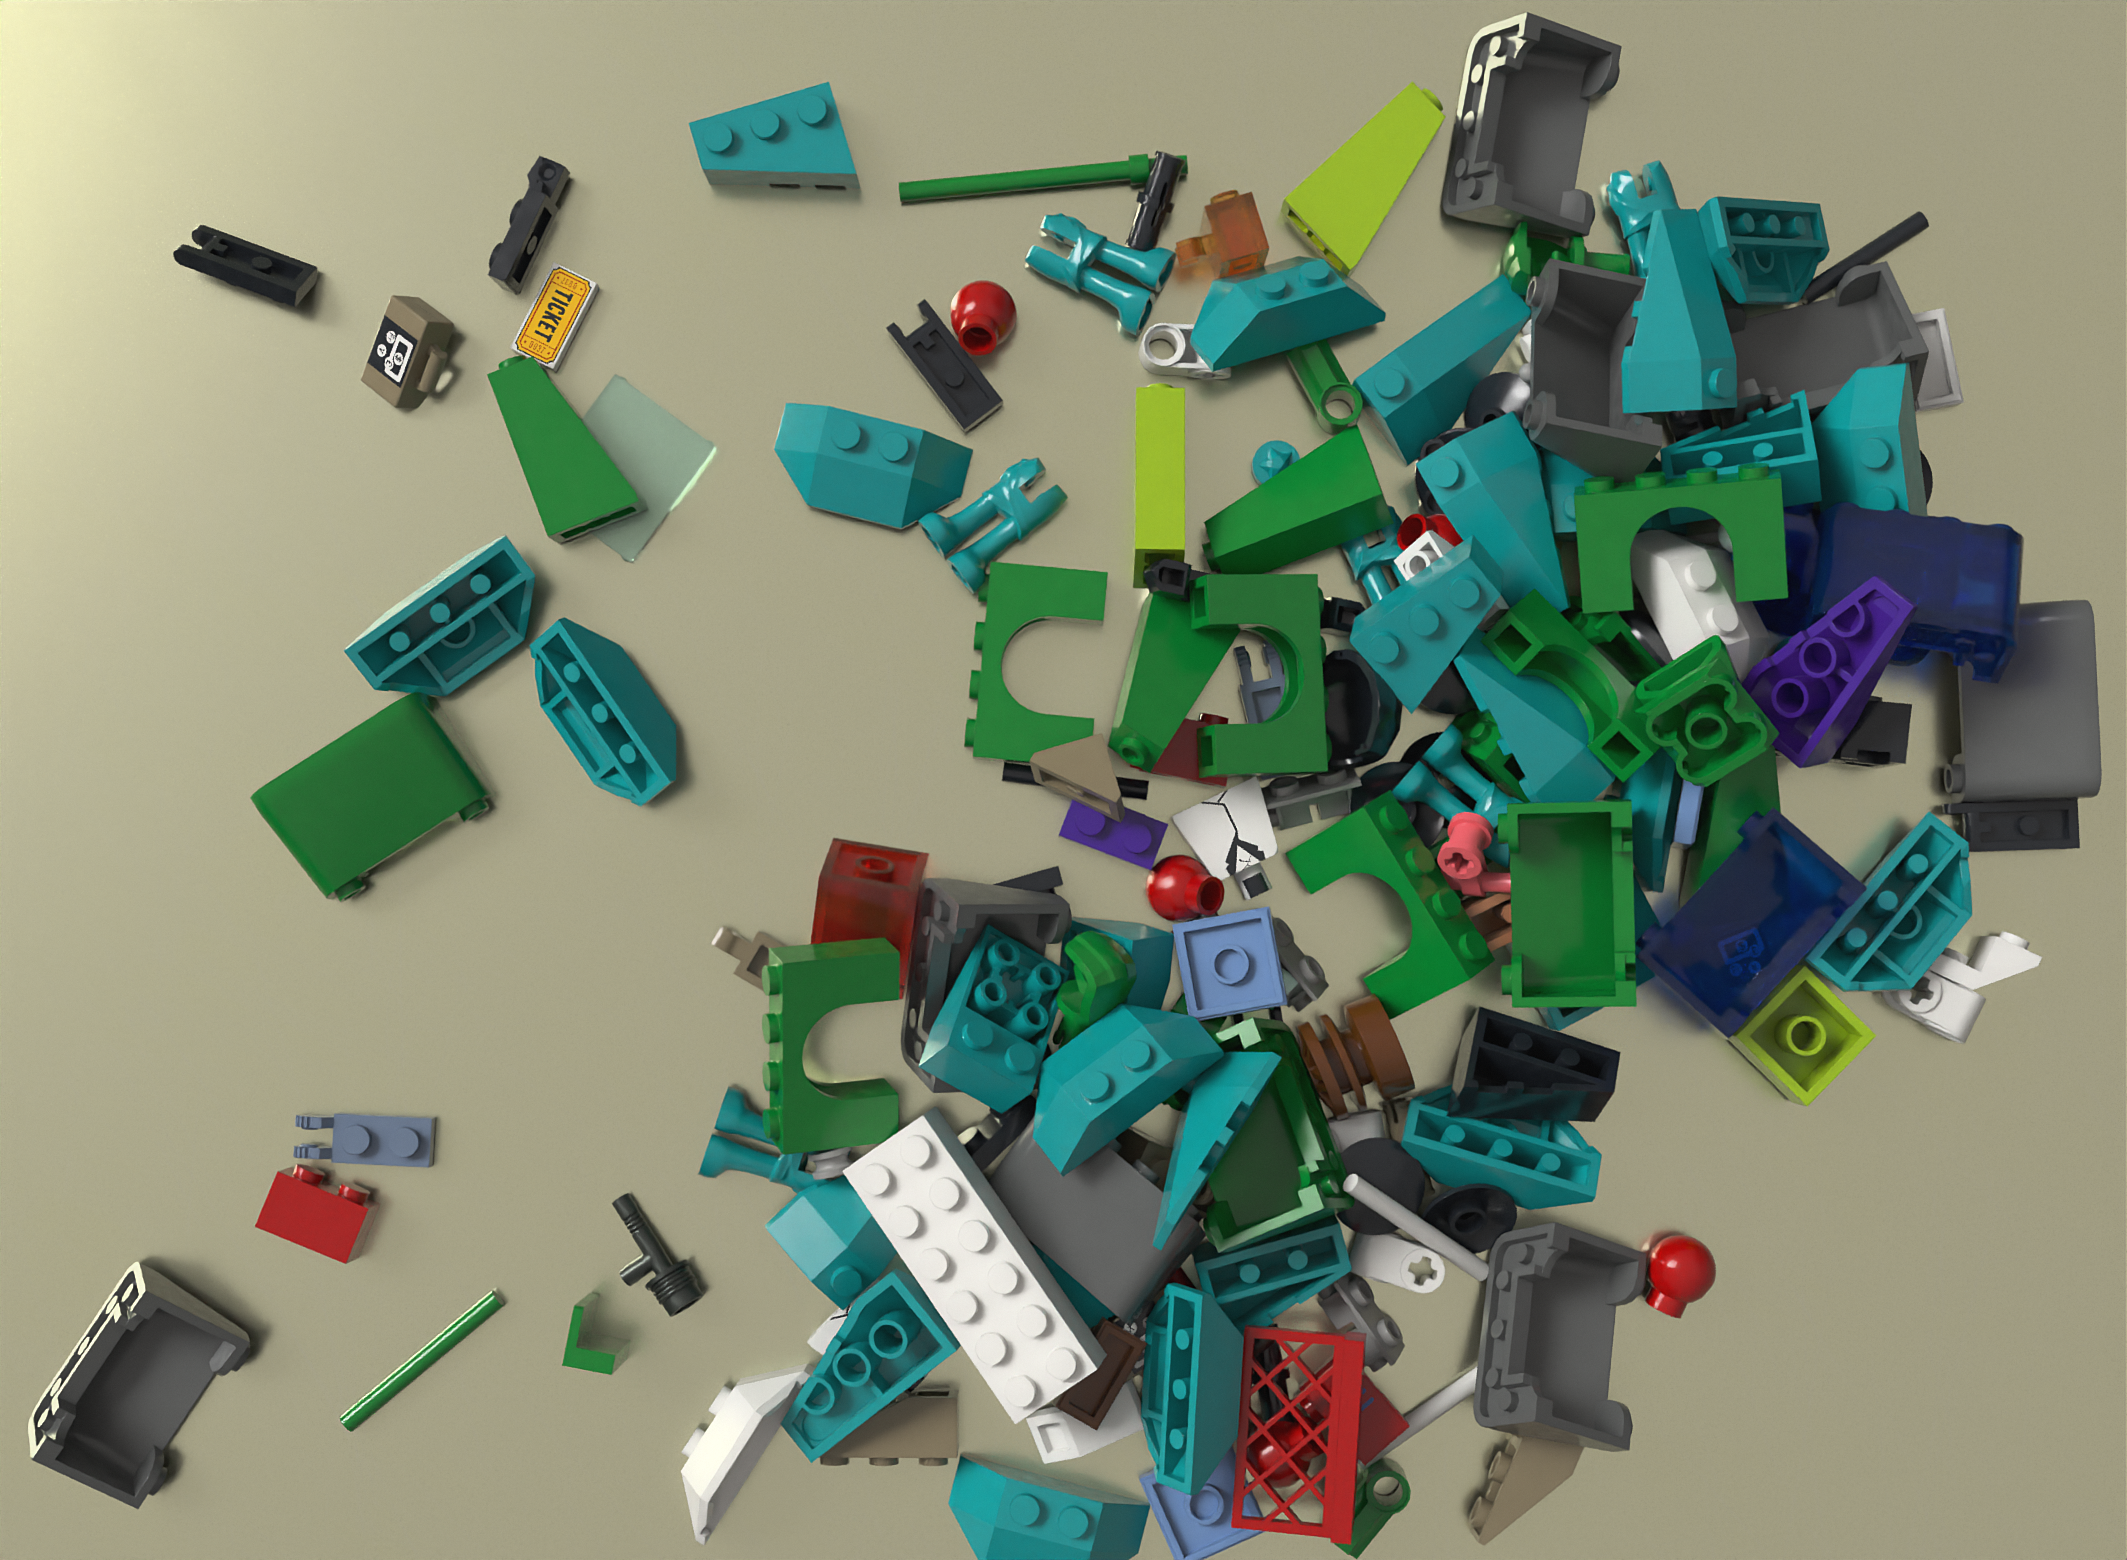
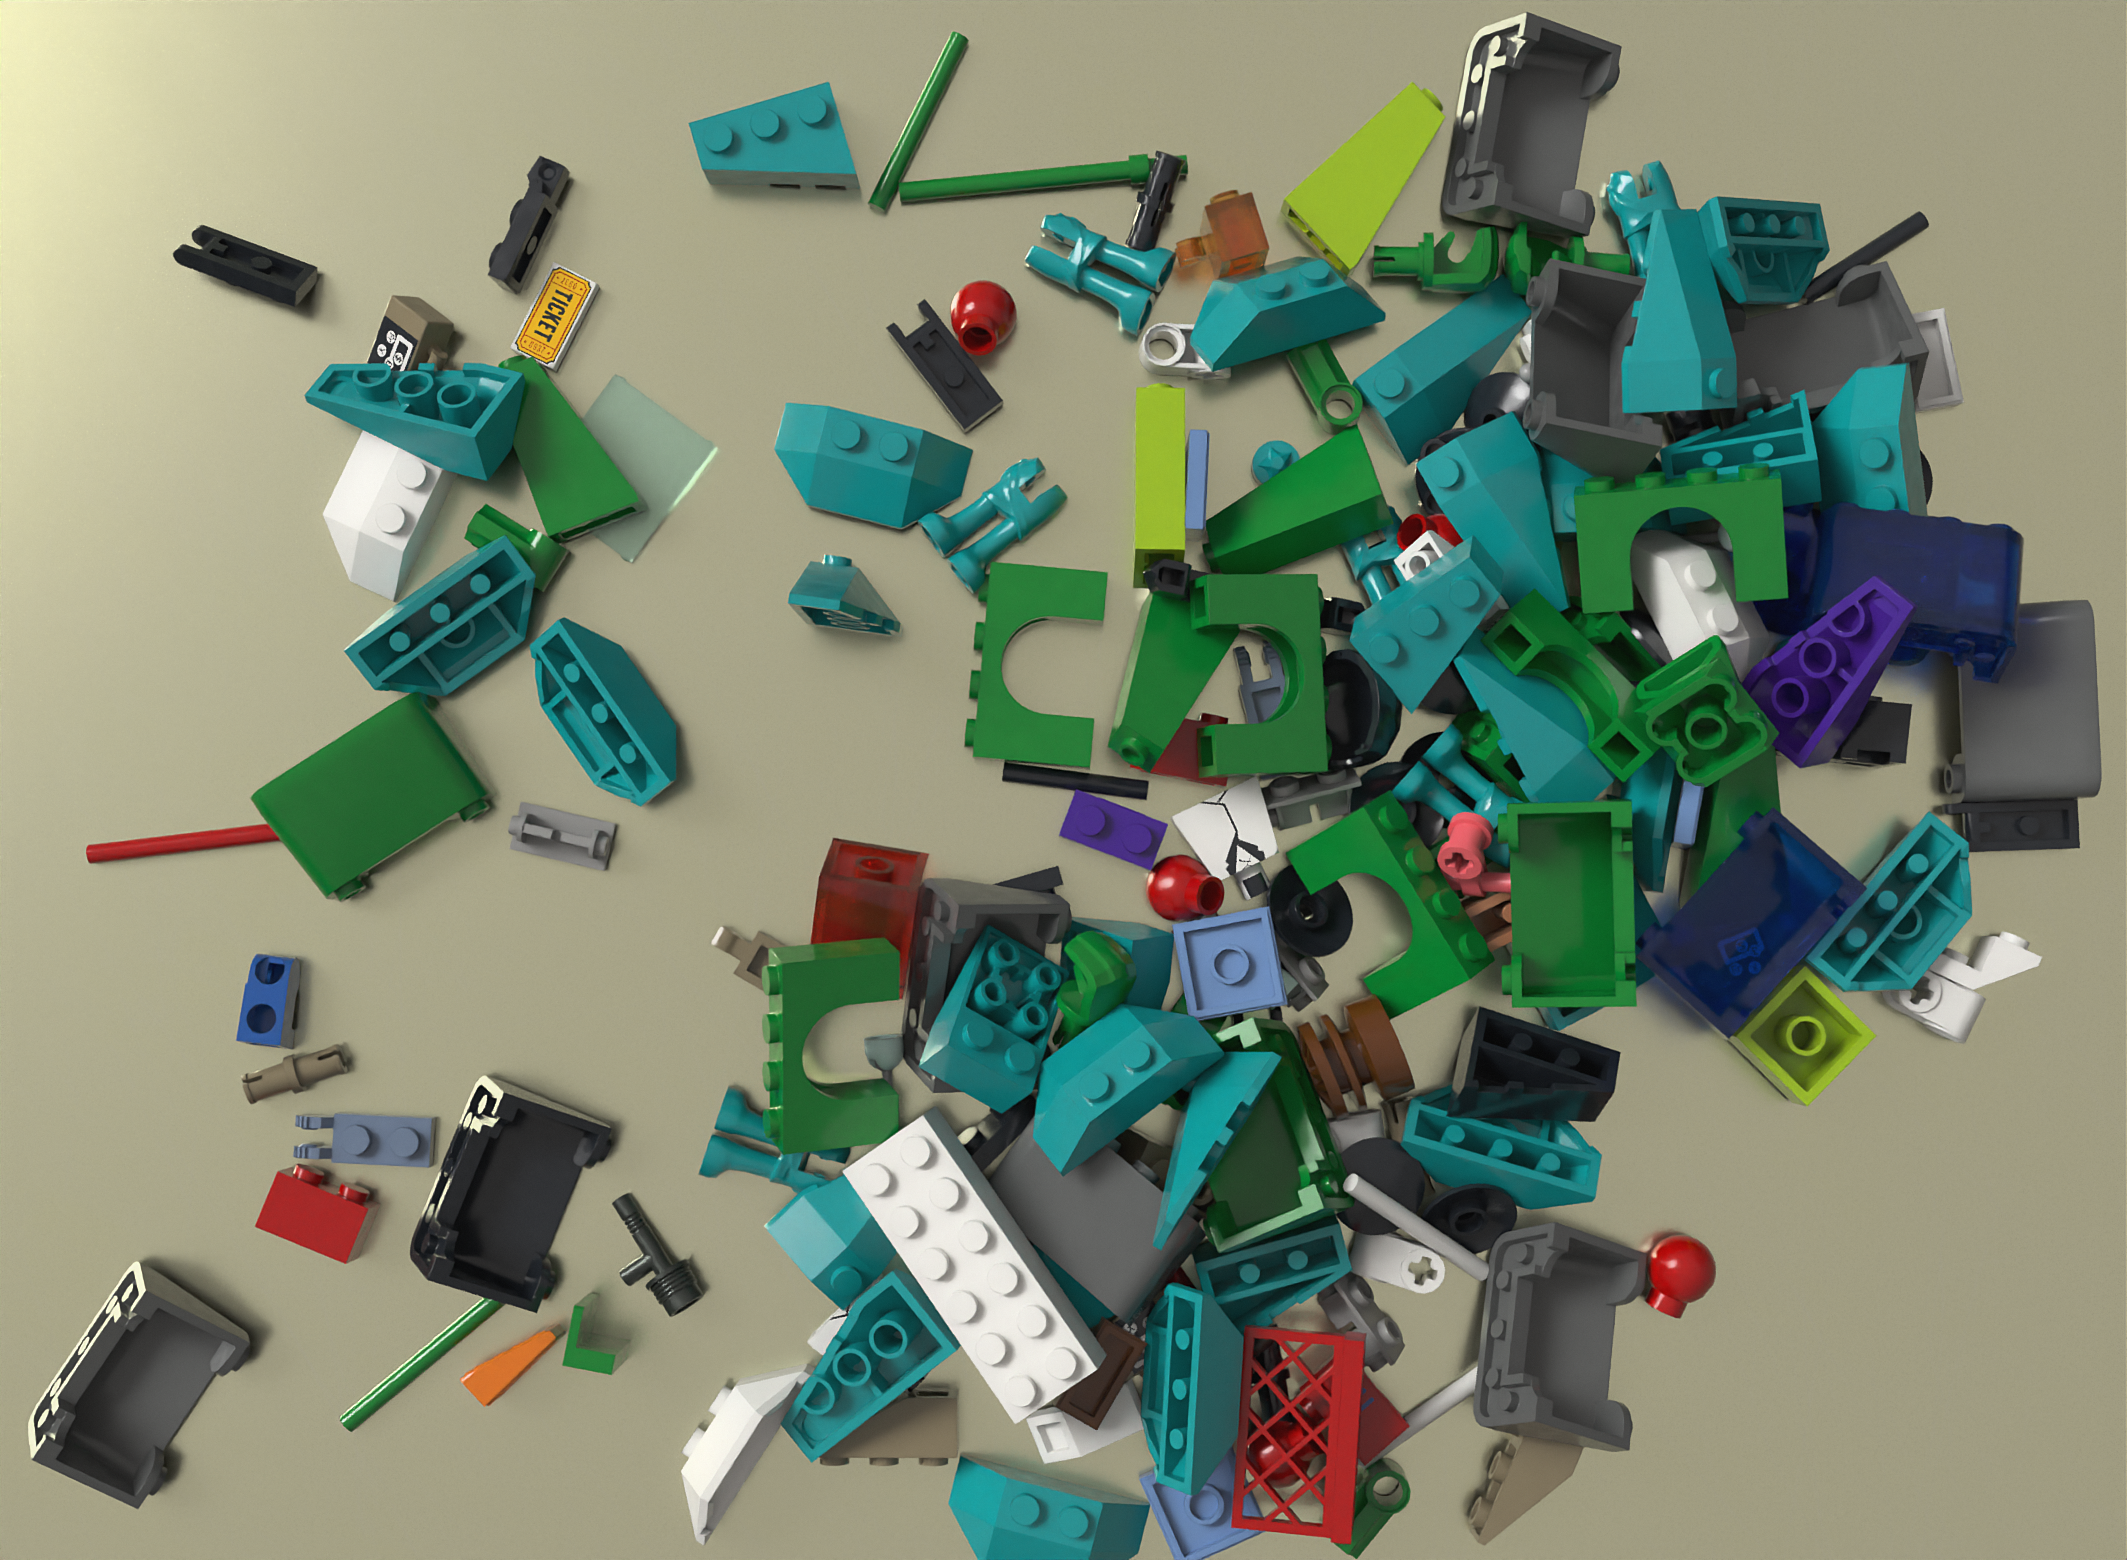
(180, 843): none -> red bar
(269, 1002): none -> blue leg
(294, 1074): none -> dark tan pin
(384, 513): none -> white wedge
(444, 417): none -> teal wedge
(499, 1373): none -> orange slope
(504, 1194): none -> black windscreen
(538, 550): none -> green piece
(561, 836): none -> light grey hinge
(830, 1162): light grey bush -> none
(841, 598): none -> teal wedge
(884, 1053): none -> light aqua hinge
(918, 121): none -> green bar
(1082, 774): dark tan slope -> none
(1196, 484): none -> medium blue tile
(1325, 920): none -> black dish
(1436, 269): none -> green piece

